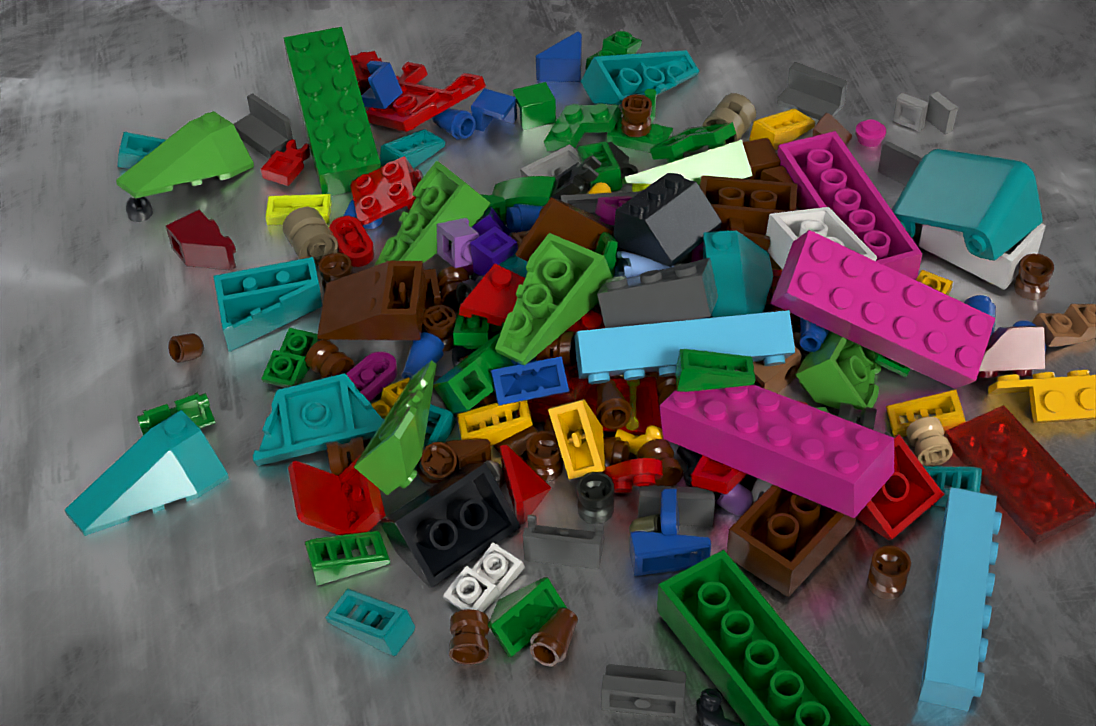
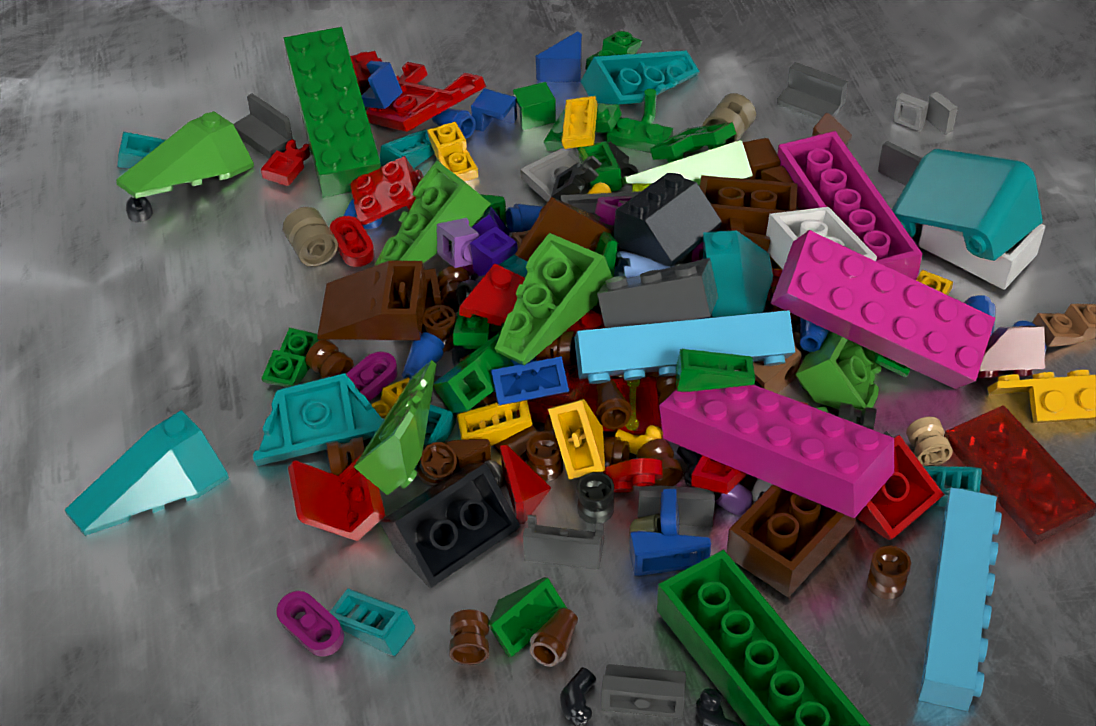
(188, 345): reddish brown piece -> none
(194, 406): green hinge -> none
(200, 242): dark red slope -> none
(265, 299): teal wedge -> none
(281, 206): neon yellow tile -> none
(313, 624): none -> magenta plate
(334, 267): reddish brown wheel -> none
(336, 568): green slope -> none
(452, 150): none -> yellow slope
(486, 581): white slope -> none
(525, 190): green slope -> none
(573, 698): none -> black arm
(579, 122): none -> yellow plate
(636, 115): reddish brown wheel -> none
(779, 127): yellow slope -> none
(870, 133): dark pink plate -> none
(937, 404): yellow slope -> none
(1034, 276): reddish brown wheel -> none

